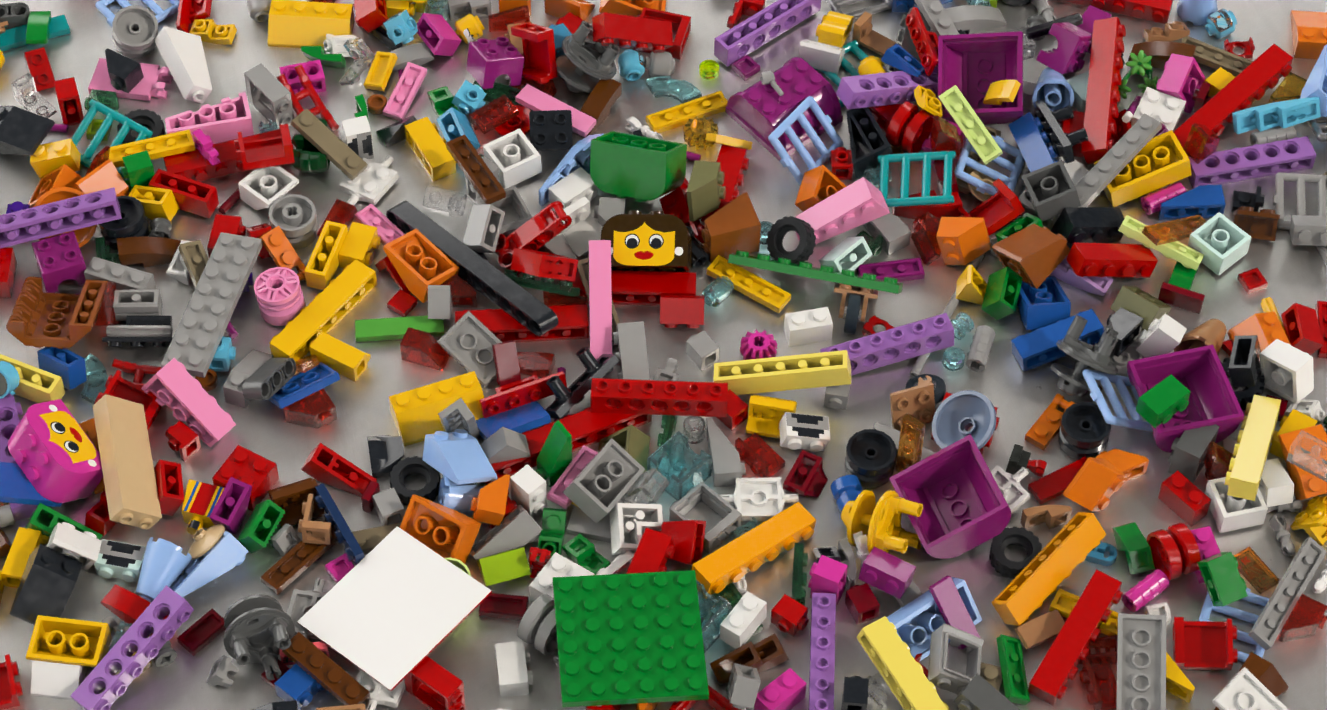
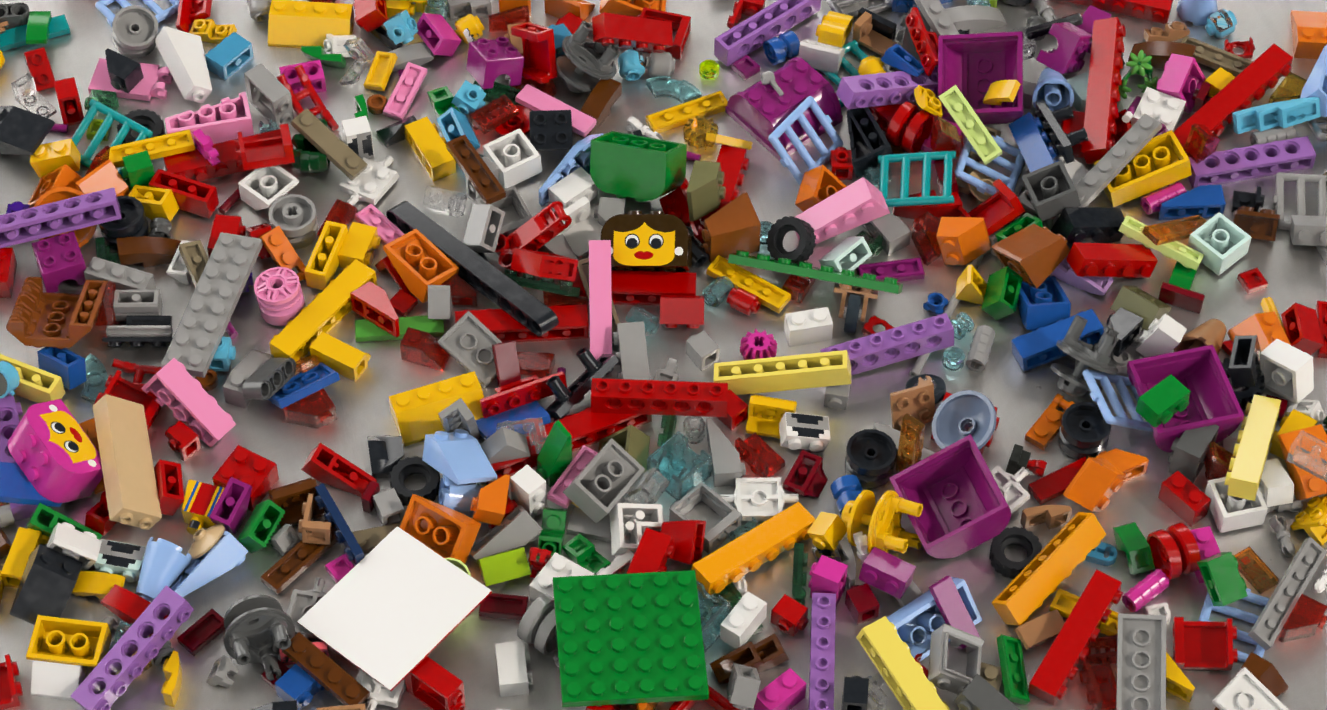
(96, 583): none -> yellow slope
(173, 676): none -> yellow slope
(229, 56): none -> dark azure brick
(374, 305): none -> red slope
(530, 427): none -> clear bracket
(650, 321): none -> clear light blue brick
(743, 301): none -> red brick
(783, 47): none -> blue wheel
(798, 294): none -> clear red slope
(827, 531): none -> yellow brick
(881, 25): none -> black tile
(936, 298): none -> blue plate

